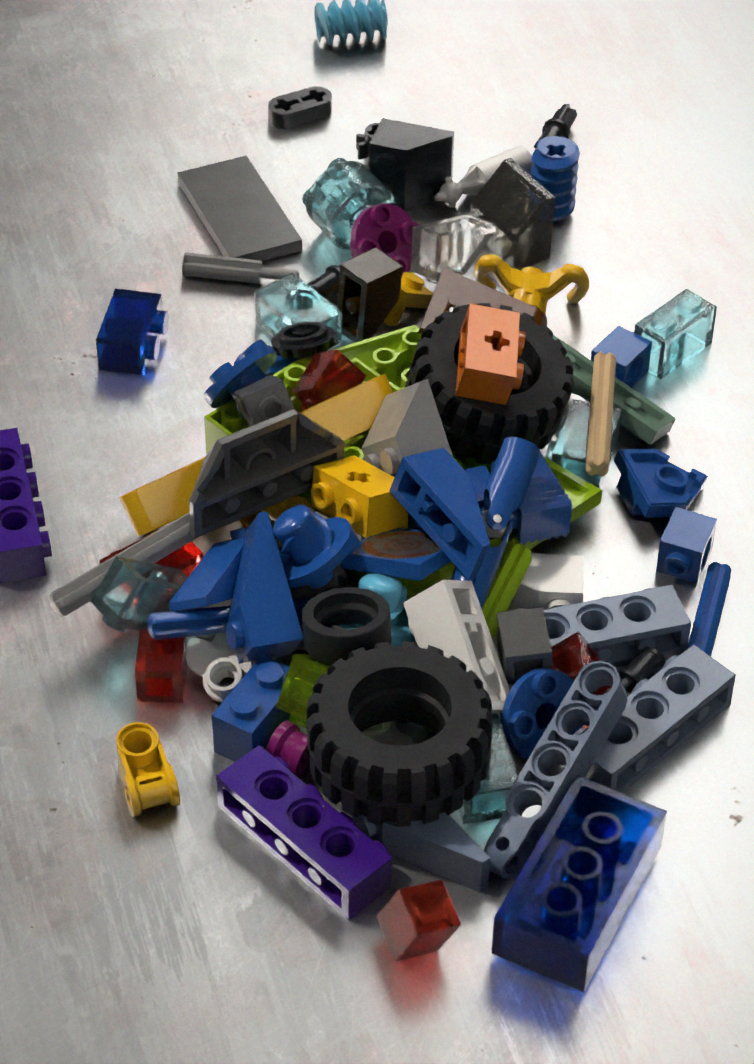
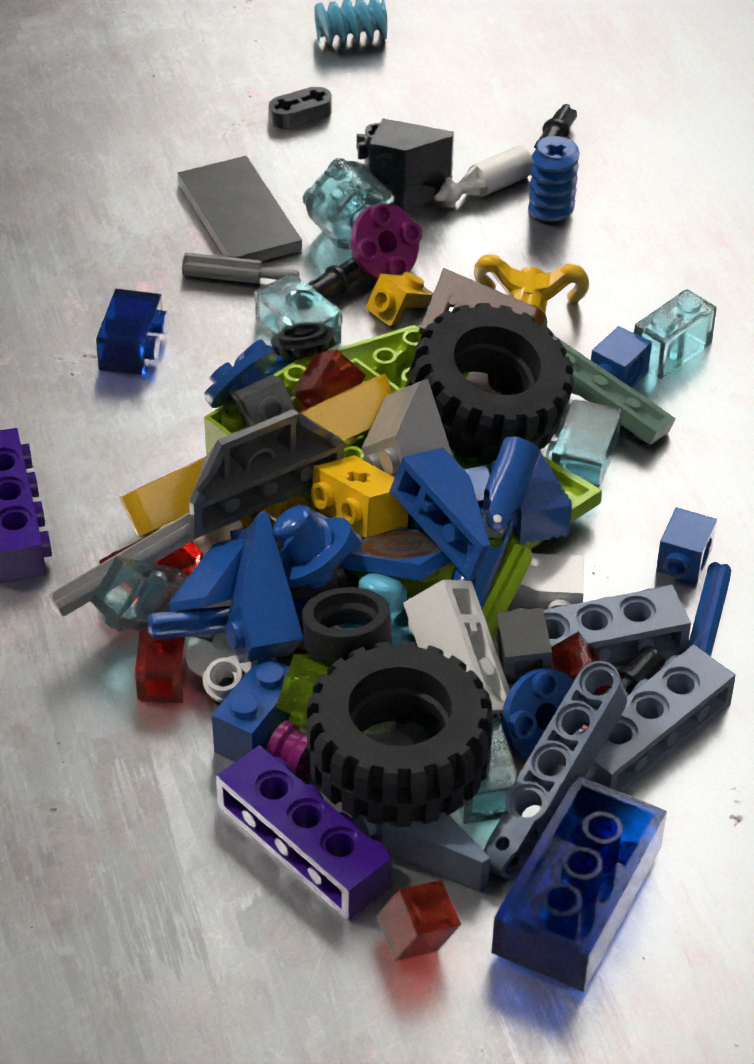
(145, 769): yellow piece -> none
(367, 293): dark brown slope -> none
(449, 245): clear slope -> none
(489, 354): orange brick -> none
(521, 215): clear smoke slope -> none
(601, 414): tan axle -> none
(653, 484): blue plate -> none

